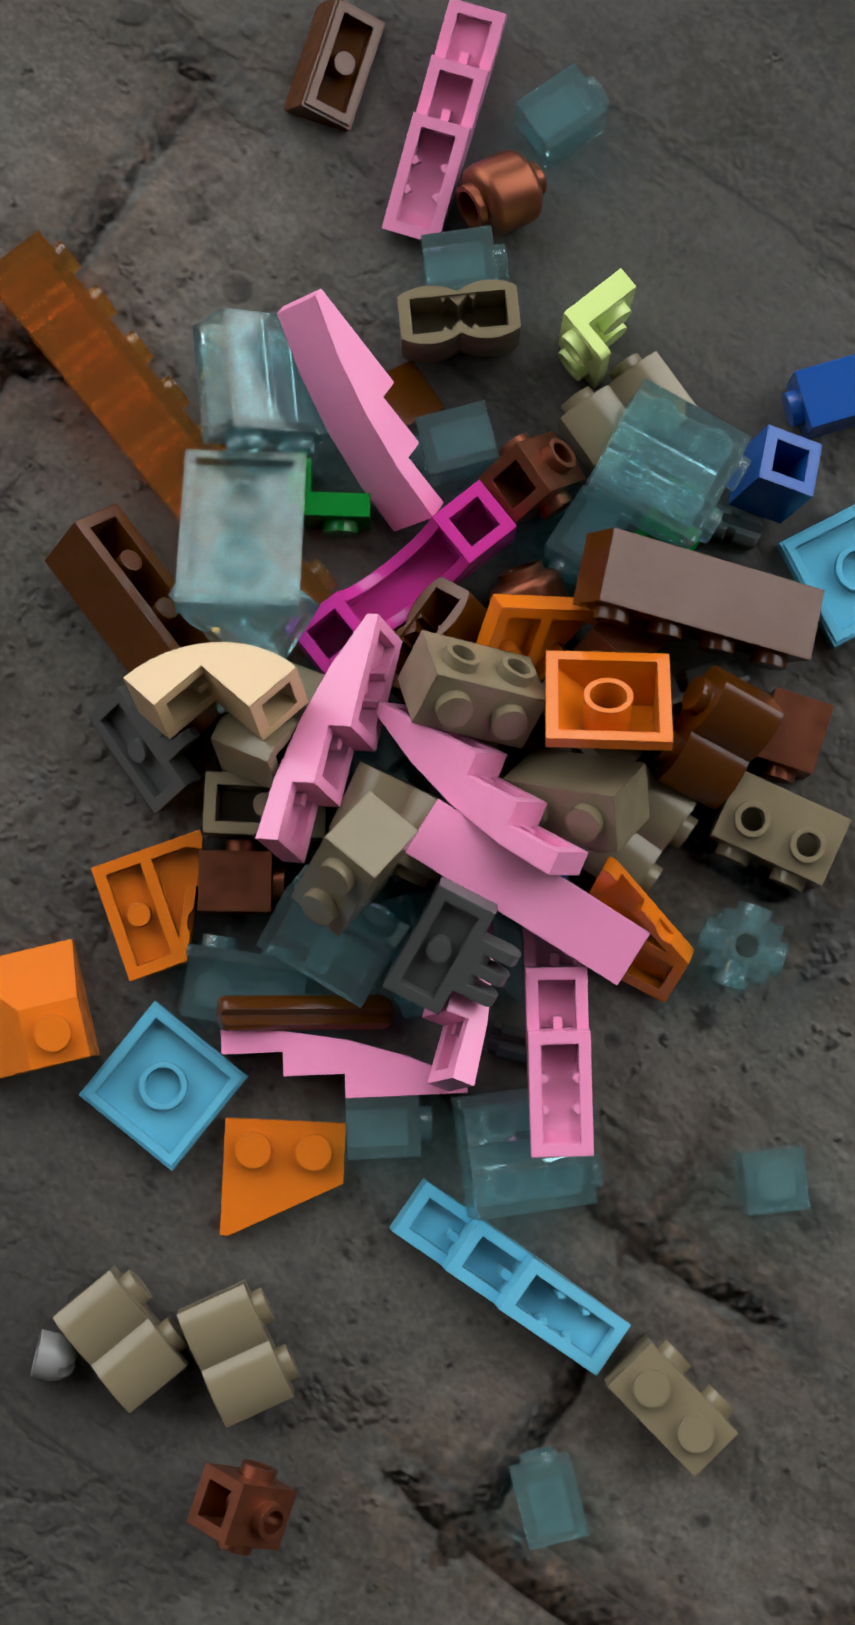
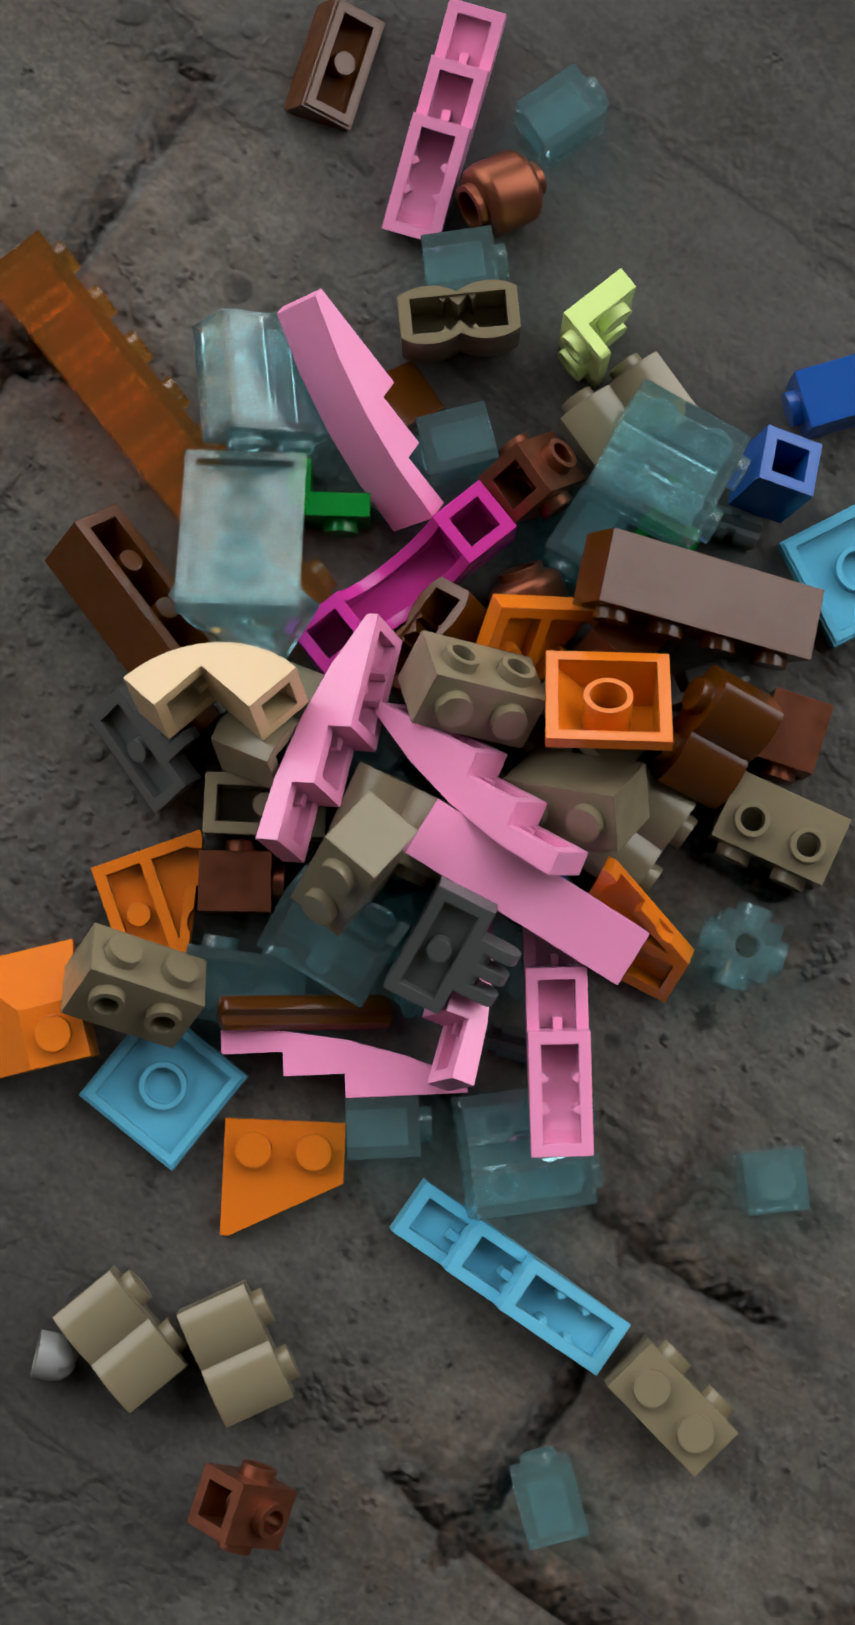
(134, 986): none -> dark tan brick

